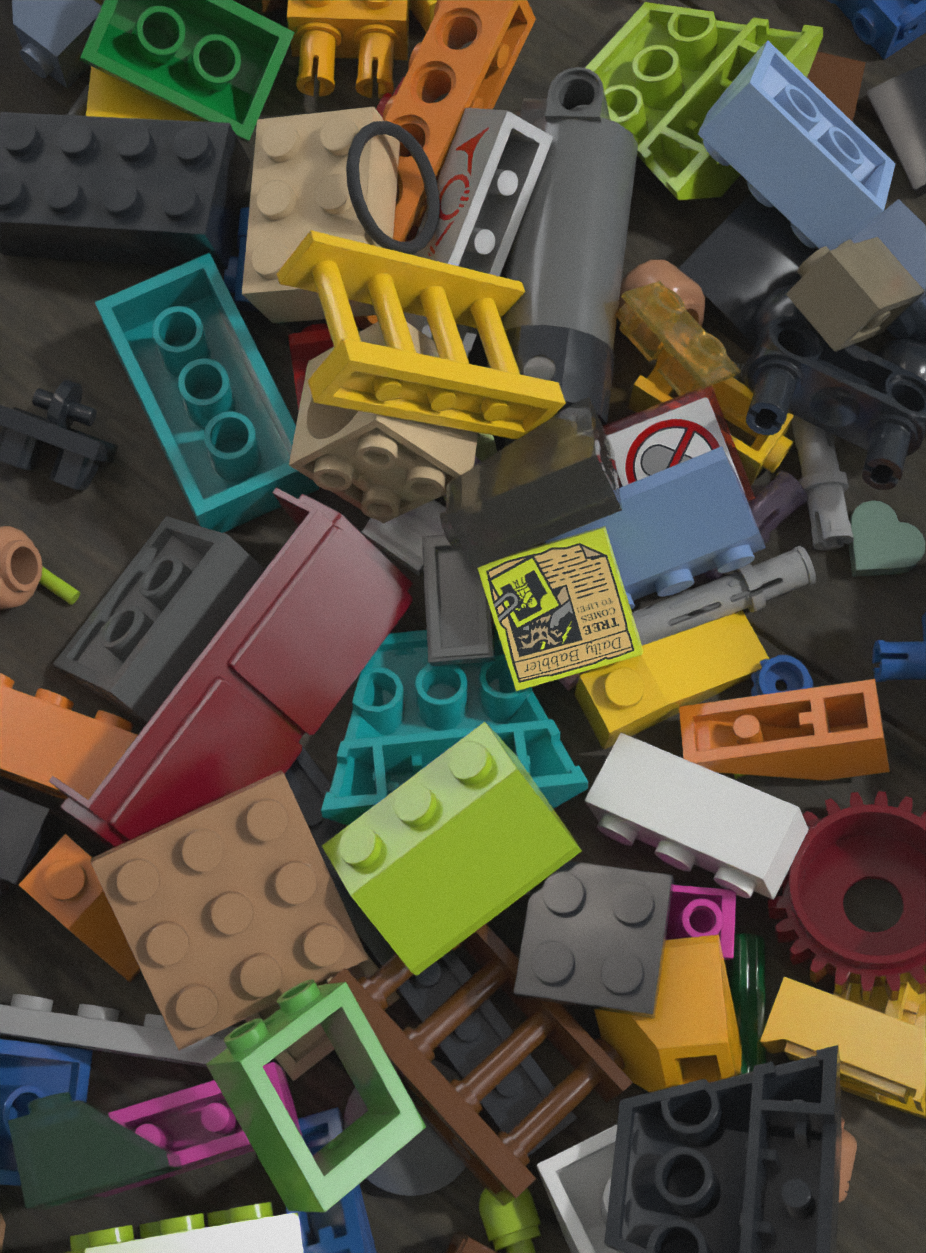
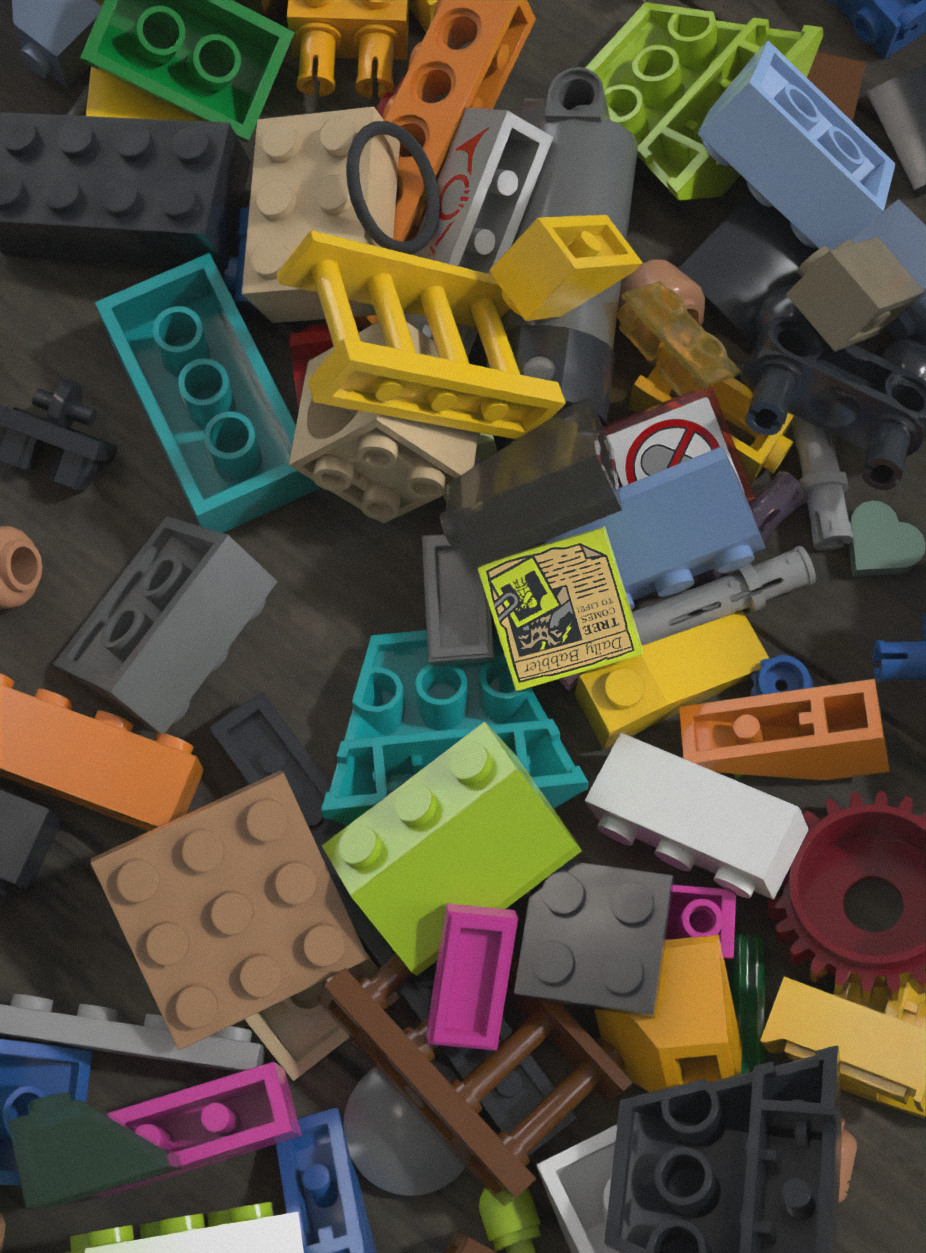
(59, 586): lime piece -> none
(73, 895): orange slope -> none
(258, 681): dark red piece -> none
(391, 1121): bright green window -> none
(403, 535): white piece -> none
(471, 976): none -> dark pink tile
(562, 265): none -> yellow slope

